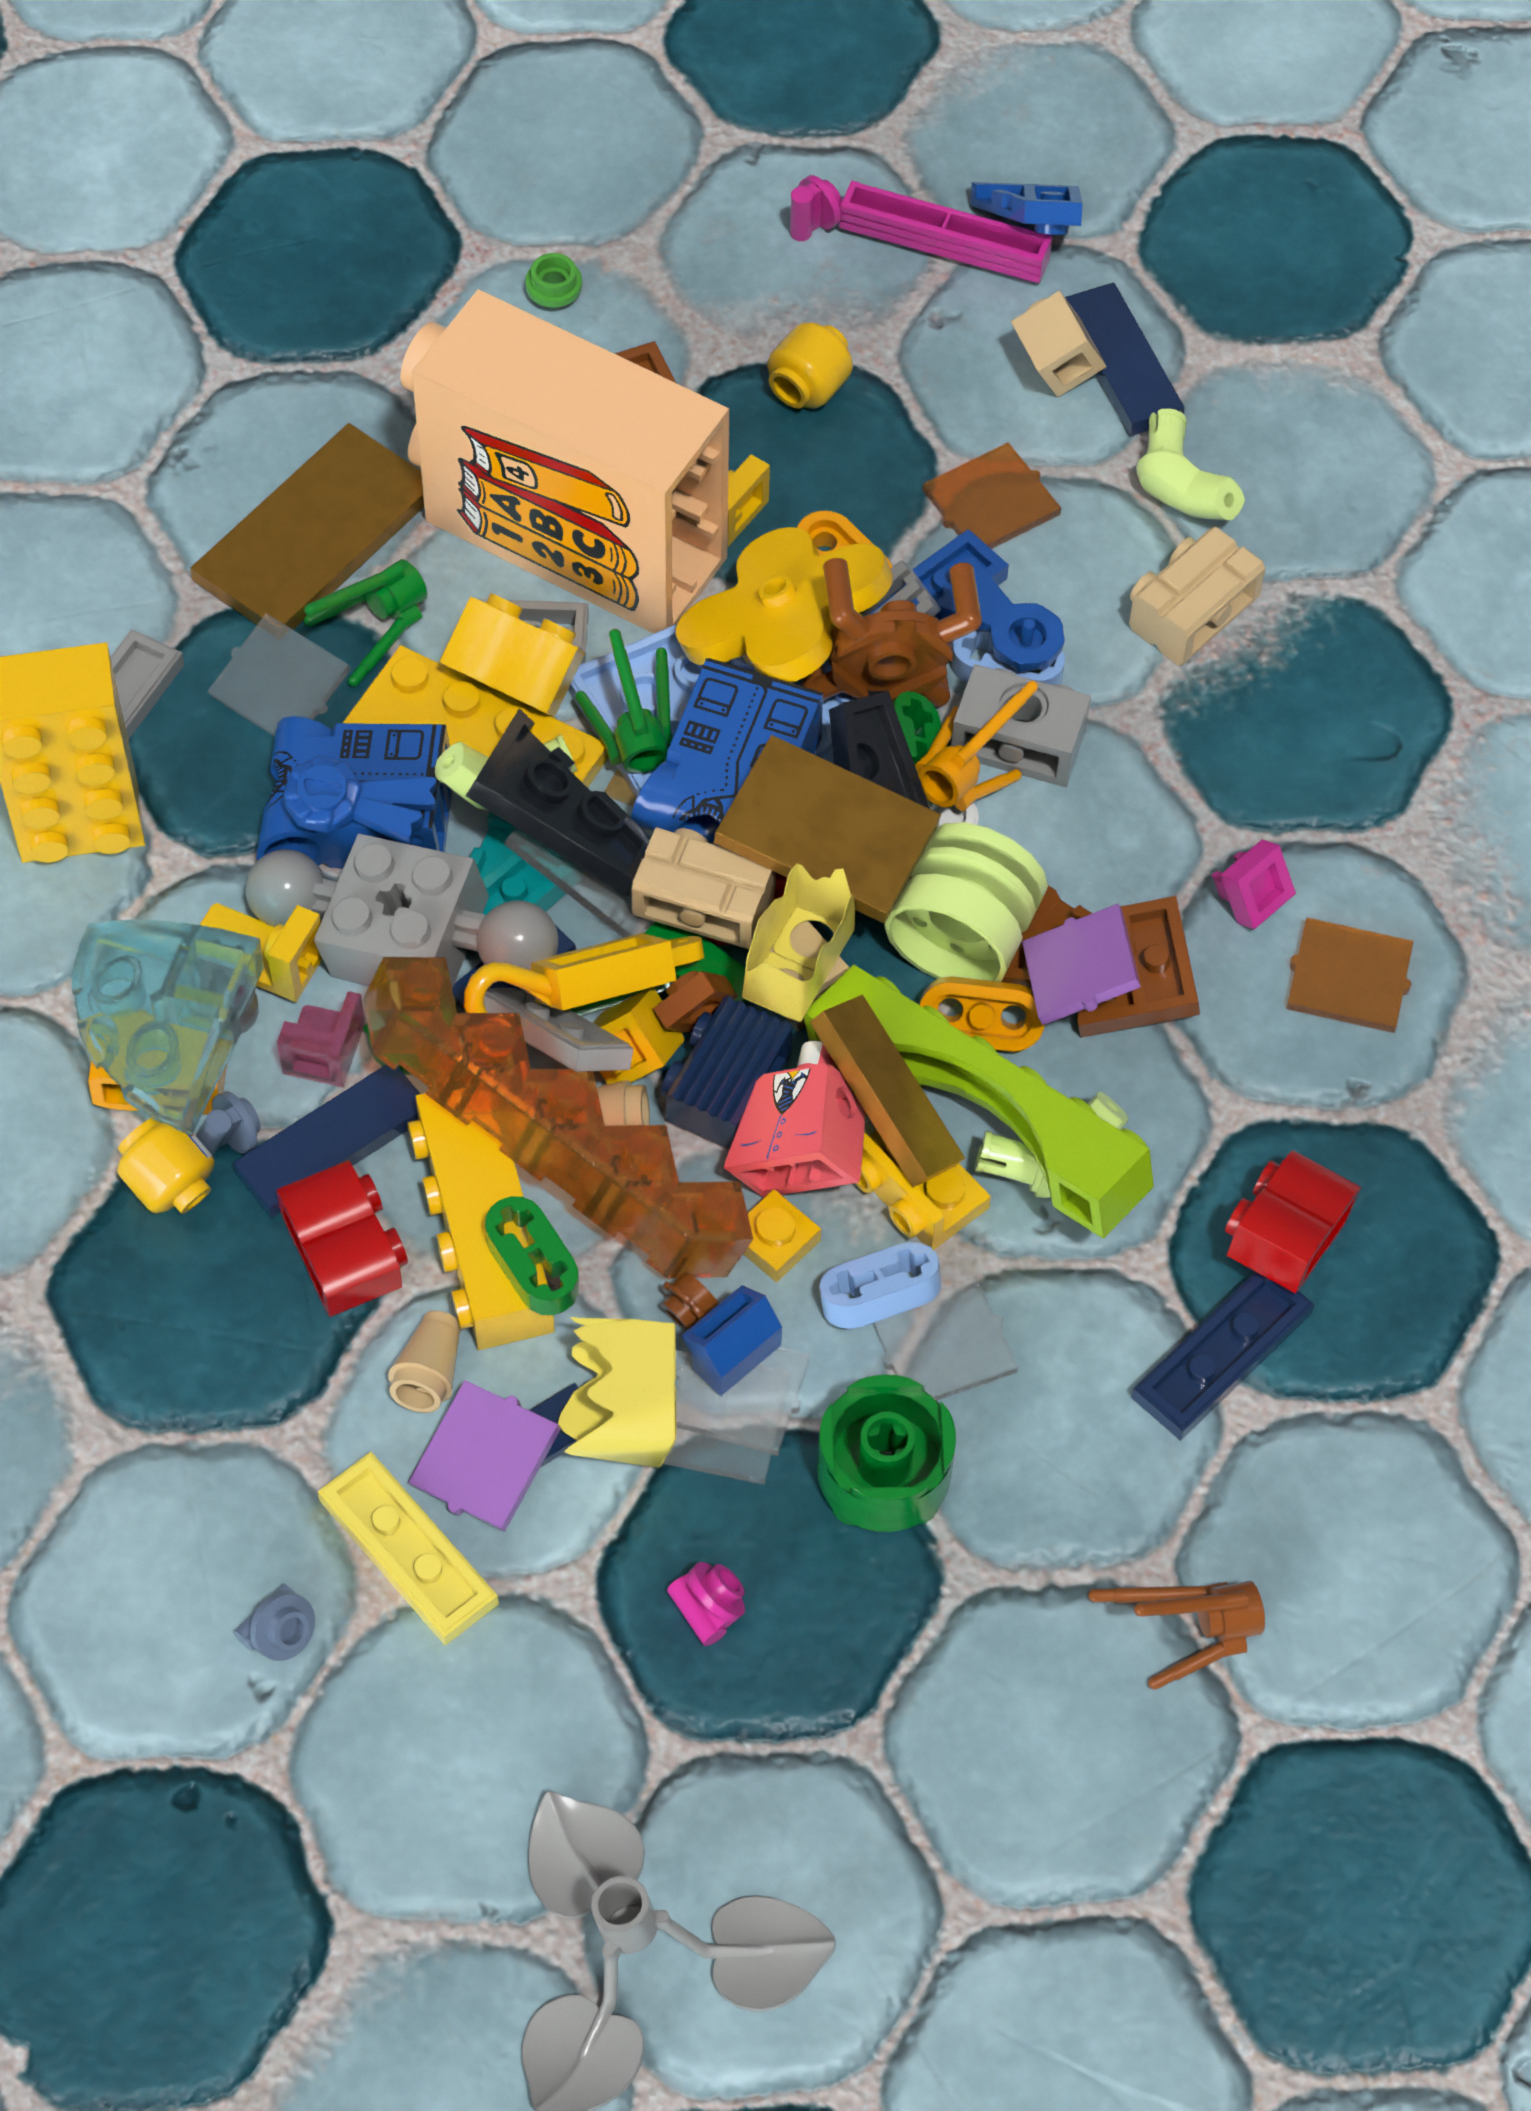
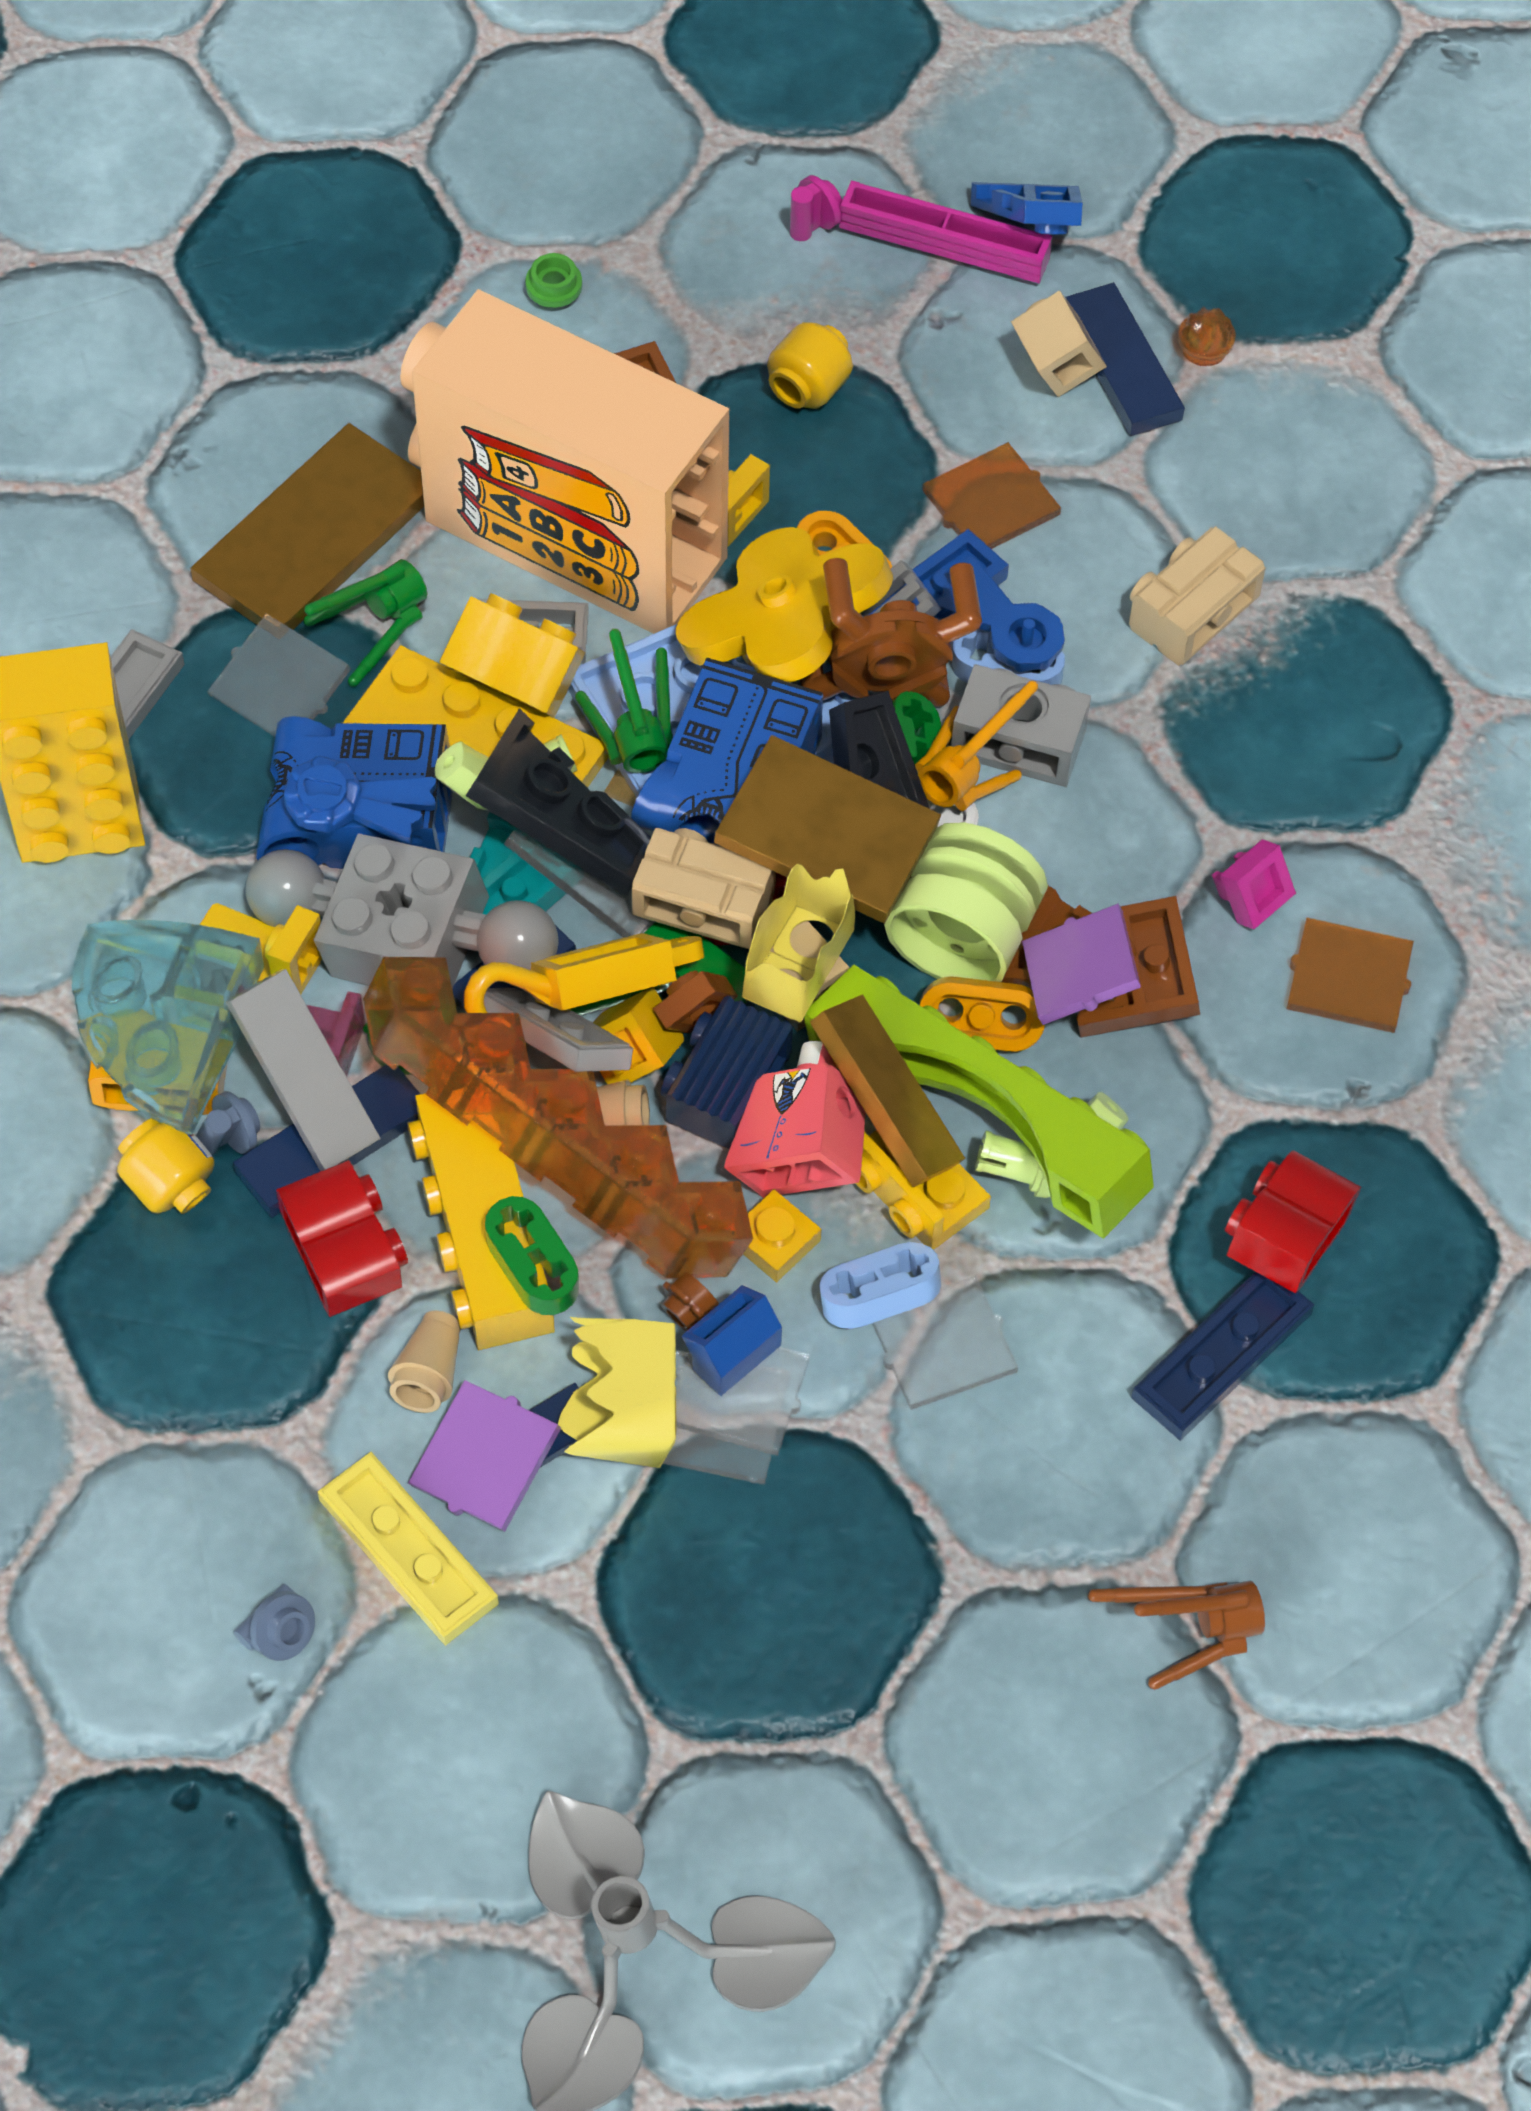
(303, 1069): none -> light grey tile
(709, 1600): dark pink plate -> none
(890, 1489): green brick -> none
(1176, 480): yellowish green arm -> none
(1206, 337): none -> clear orange plate

